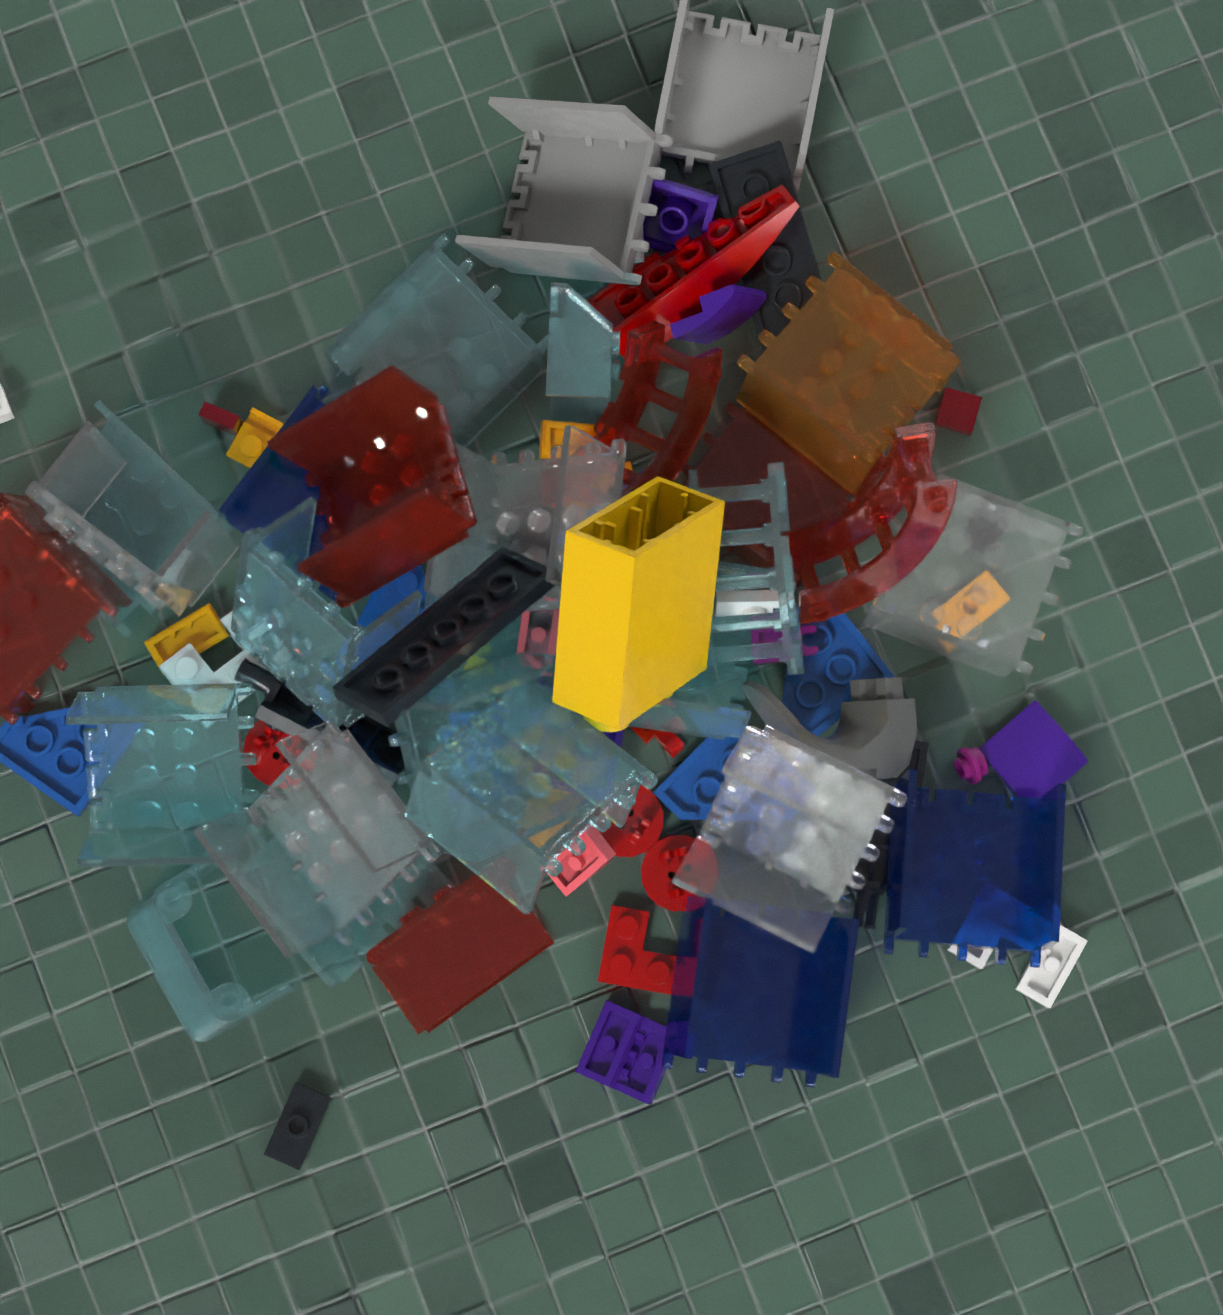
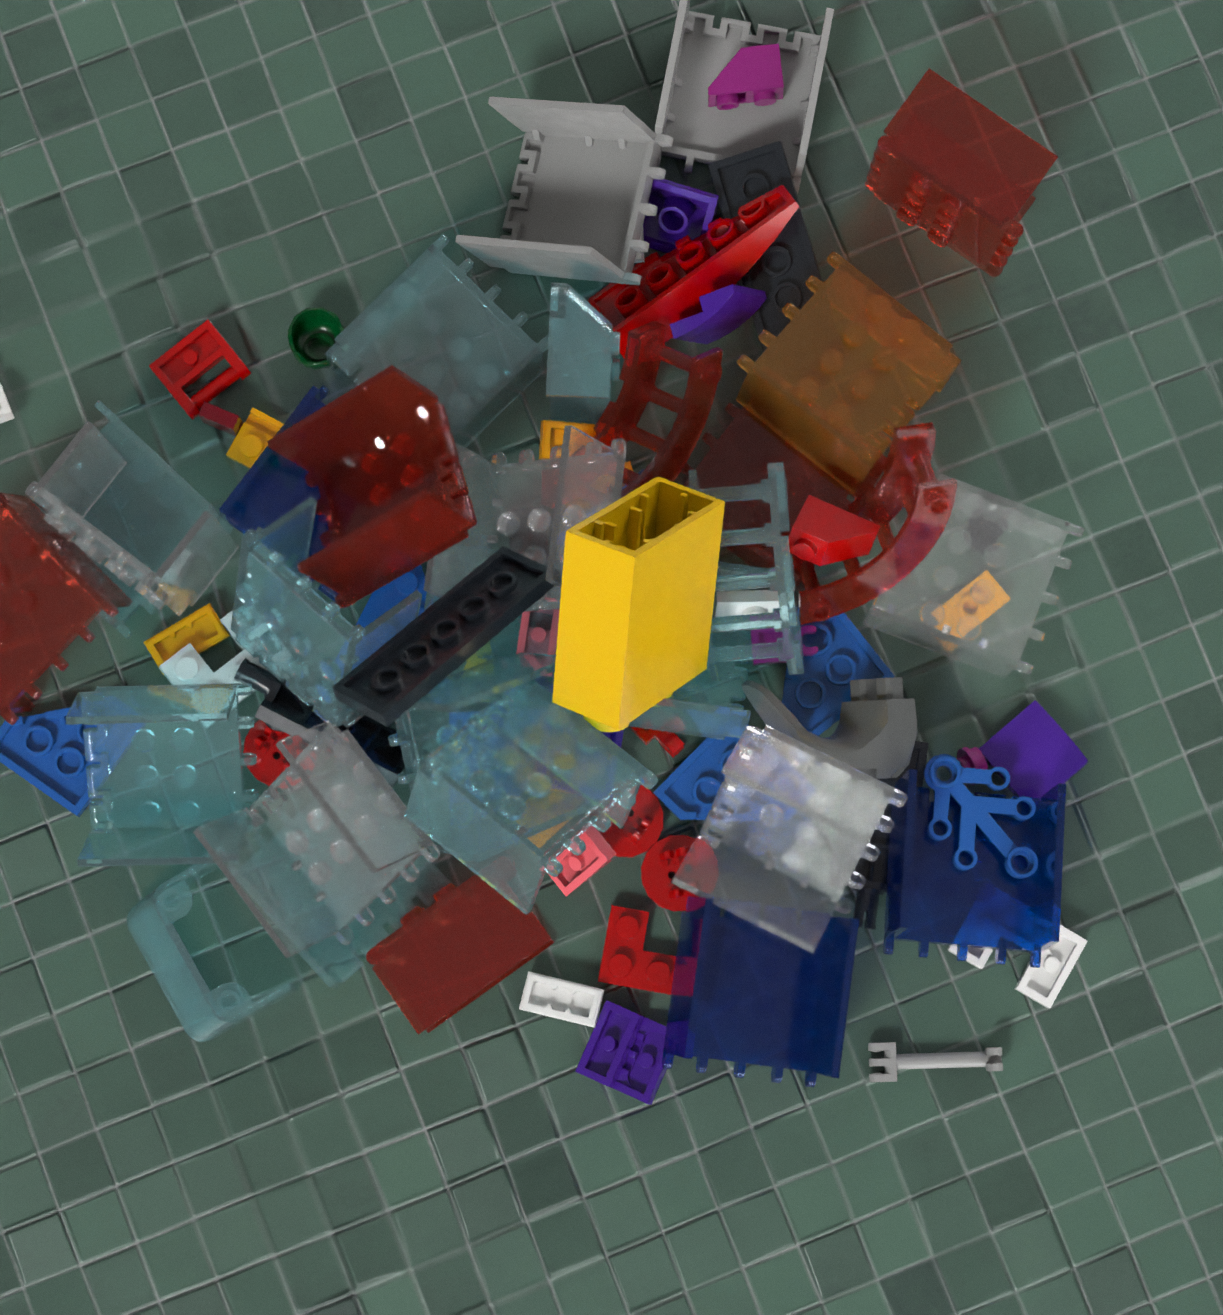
(191, 360): none -> red plate
(297, 1126): black plate -> none
(312, 335): none -> dark green hair
(561, 999): none -> white plate
(748, 78): none -> magenta slope
(830, 534): none -> red slope
(958, 172): none -> clear red windscreen
(958, 411): dark red tile -> none
(976, 811): none -> blue plant
(990, 1059): none -> light grey hinge

